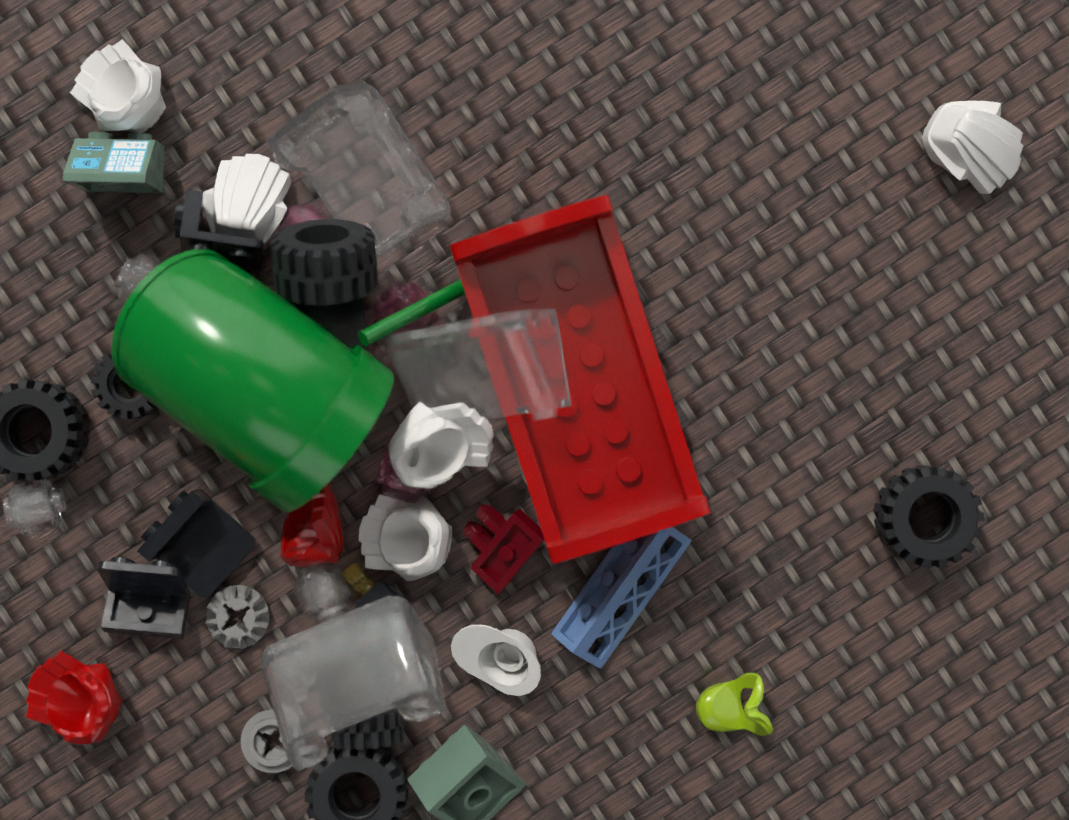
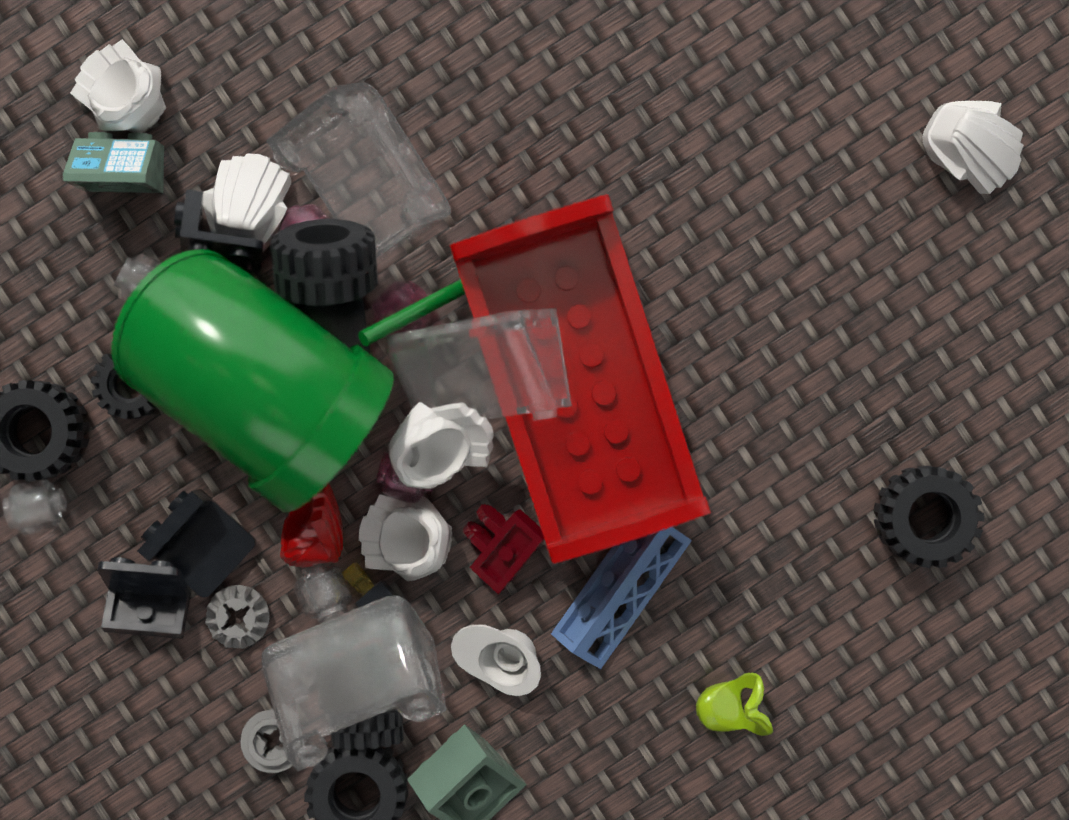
(73, 698): red hair -> none

